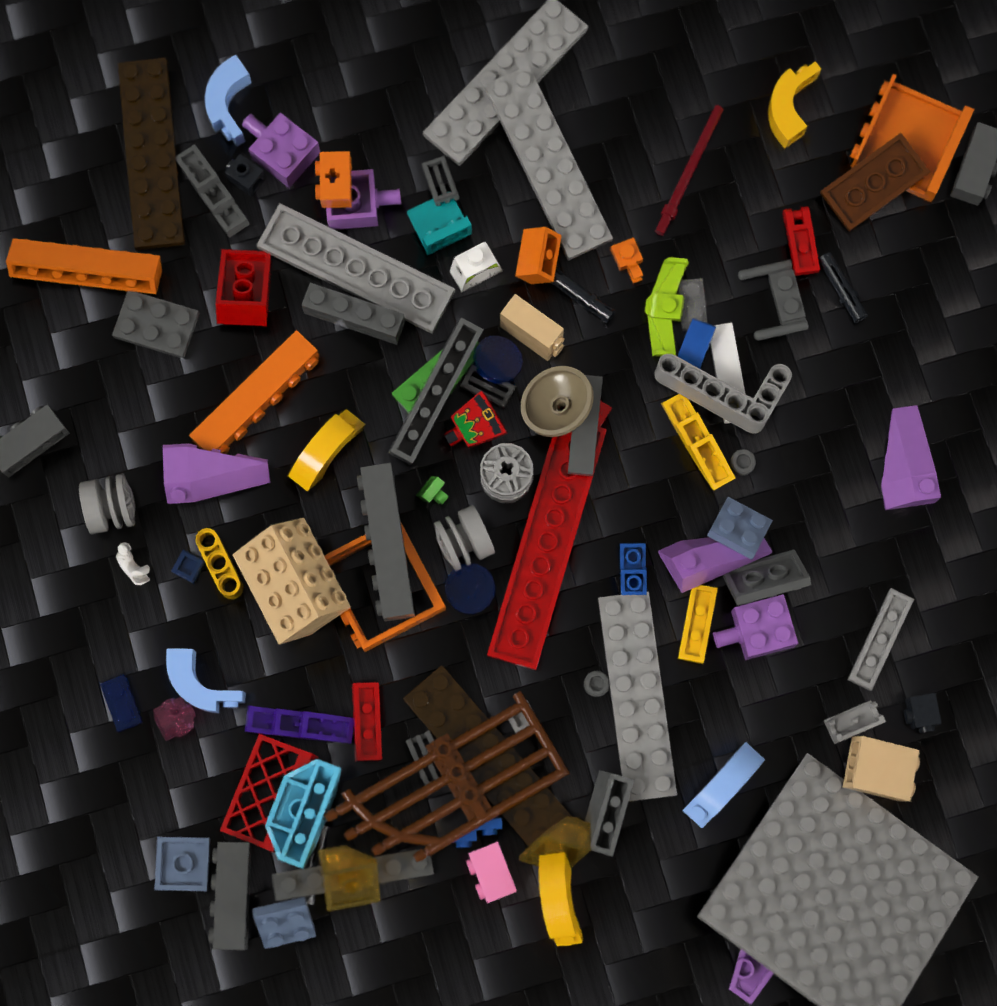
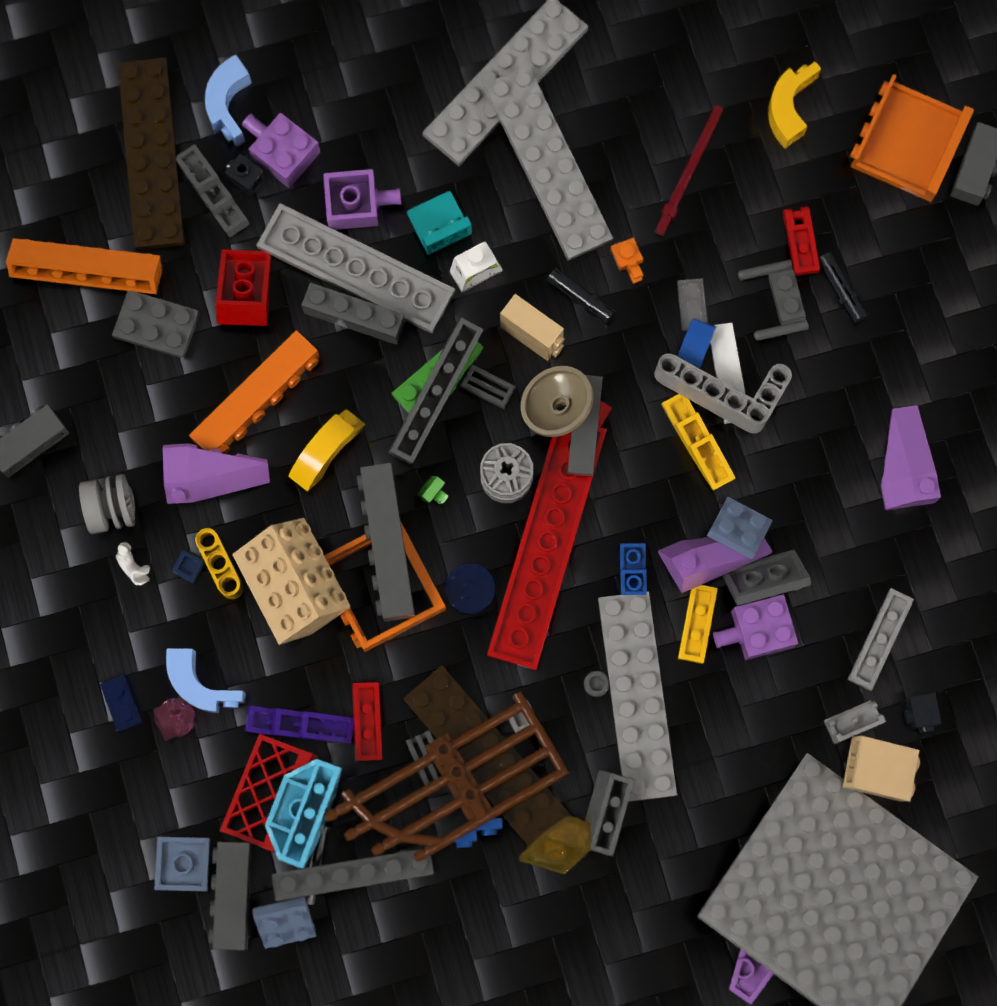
(338, 193): orange brick -> none
(348, 878): clear yellow slope -> none
(445, 196): dark grey tile -> none
(464, 538): light grey wheel -> none
(475, 423): torso -> none
(491, 872): bright pink brick -> none
(497, 359): clear blue tile -> none
(538, 255): orange brick -> none
(557, 899): yellow arch -> none
(665, 306): lime plate -> none
(724, 785): light blue arch -> none
(742, 462): dark grey tile -> none
(875, 182): reddish brown plate -> none

